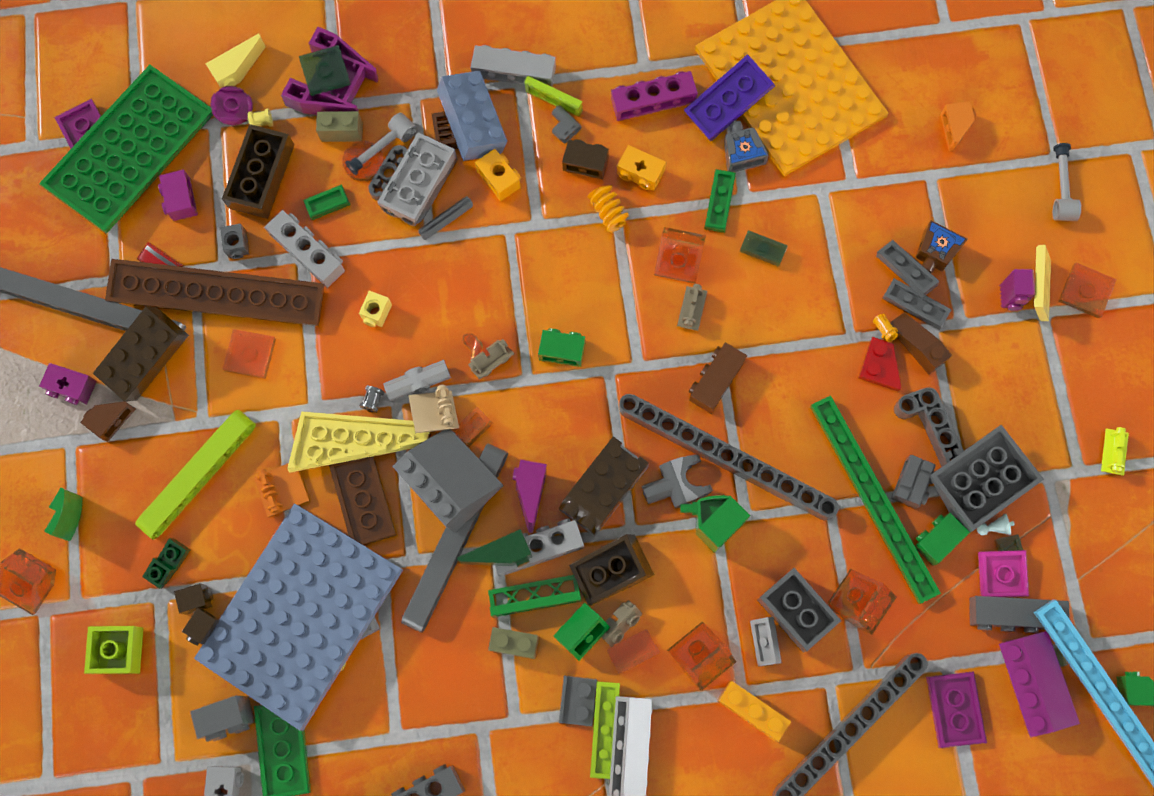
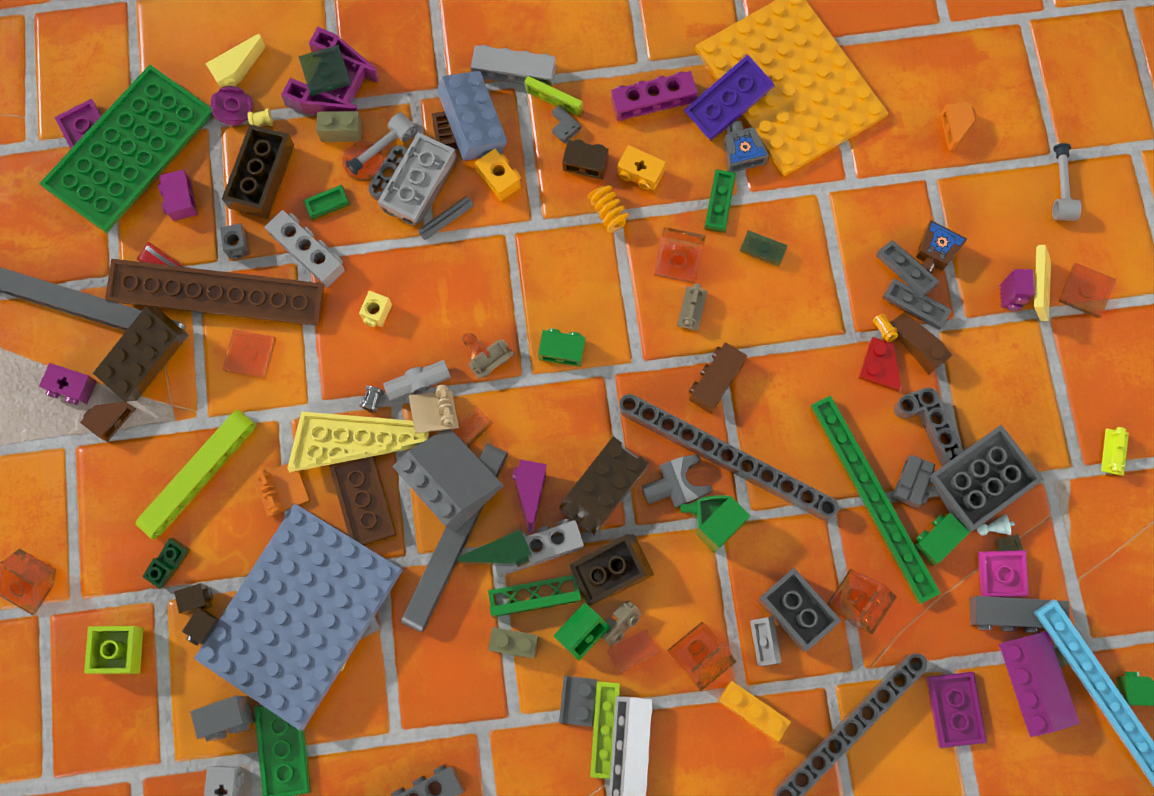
(67, 514): green slope -> none

